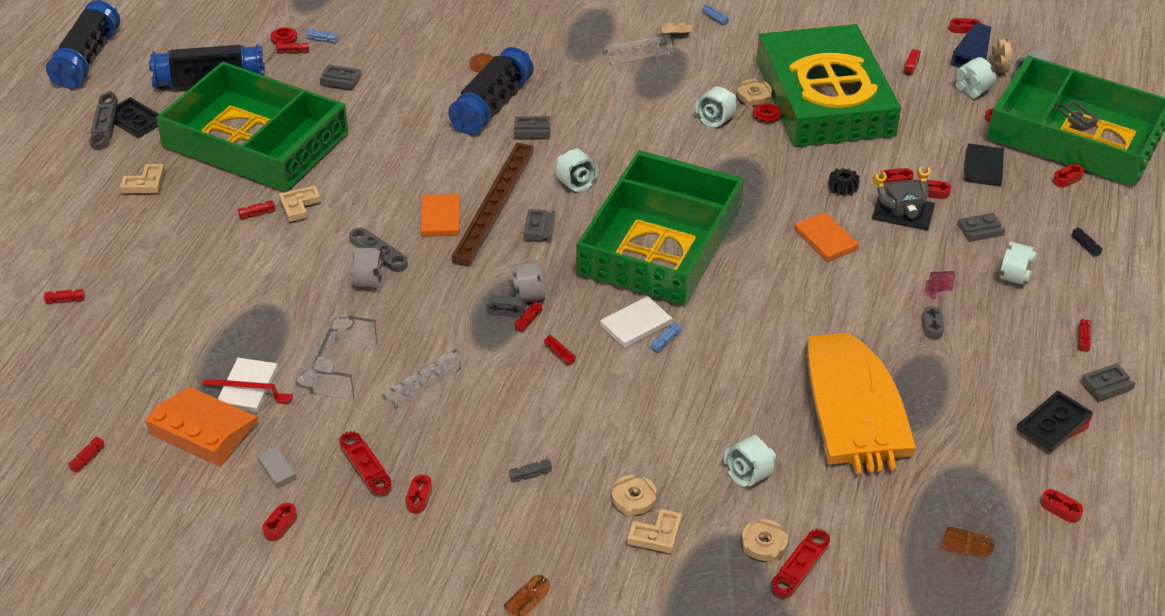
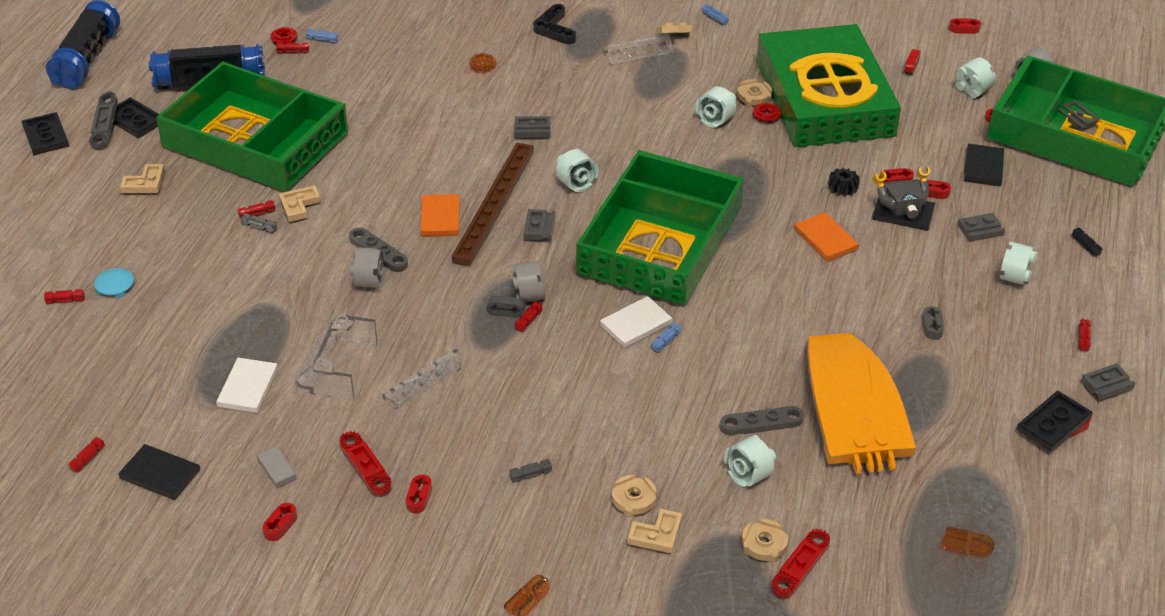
(45, 133): none -> black tile
(114, 282): none -> medium azure dish
(159, 471): none -> black tile
(200, 425): orange slope -> none
(258, 222): none -> dark grey axle
(281, 398): red piece -> none
(340, 76): dark grey plate -> none
(490, 90): brick -> none
(547, 25): none -> black beam
(560, 349): red axle -> none
(761, 420): none -> dark grey plate
(940, 282): clear pink bracket -> none
(972, 46): dark blue slope -> none
(1002, 54): tan plate -> none
(1061, 505): red beam -> none
(1068, 175): red beam -> none

